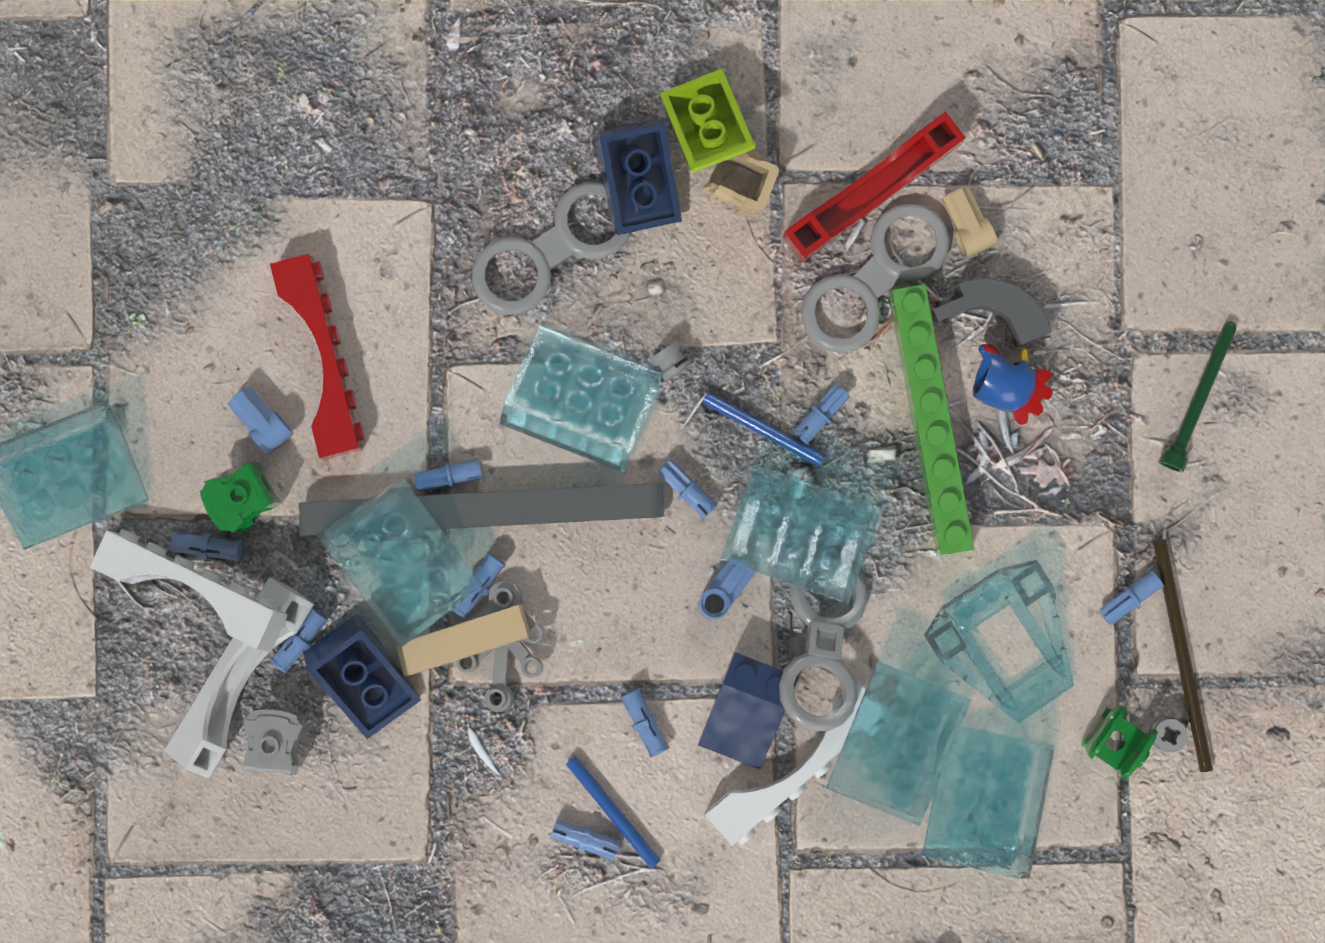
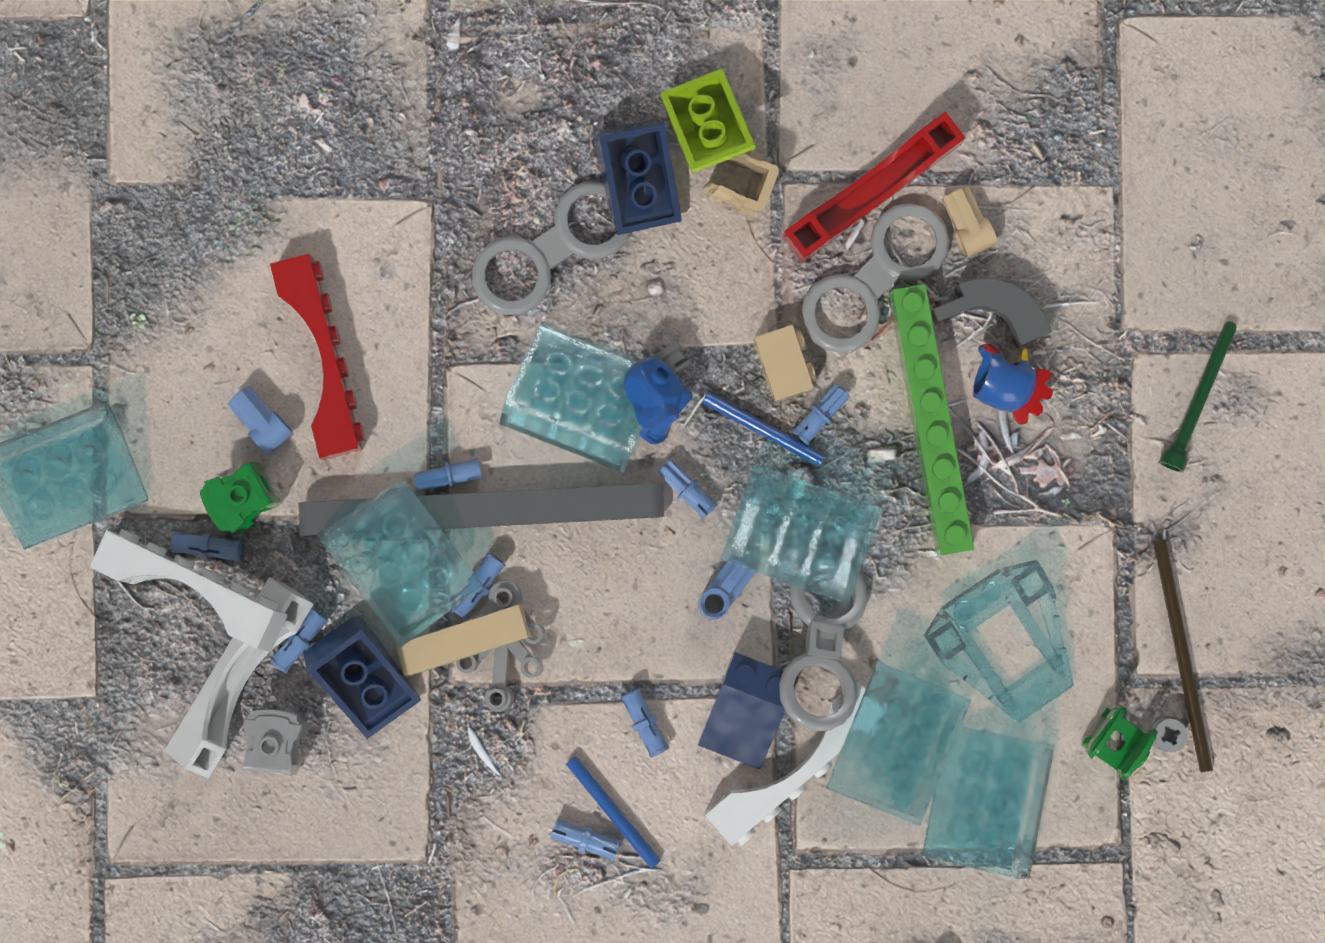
(656, 397): none -> blue head
(784, 363): none -> tan brick
(1131, 597): medium blue axle -> none

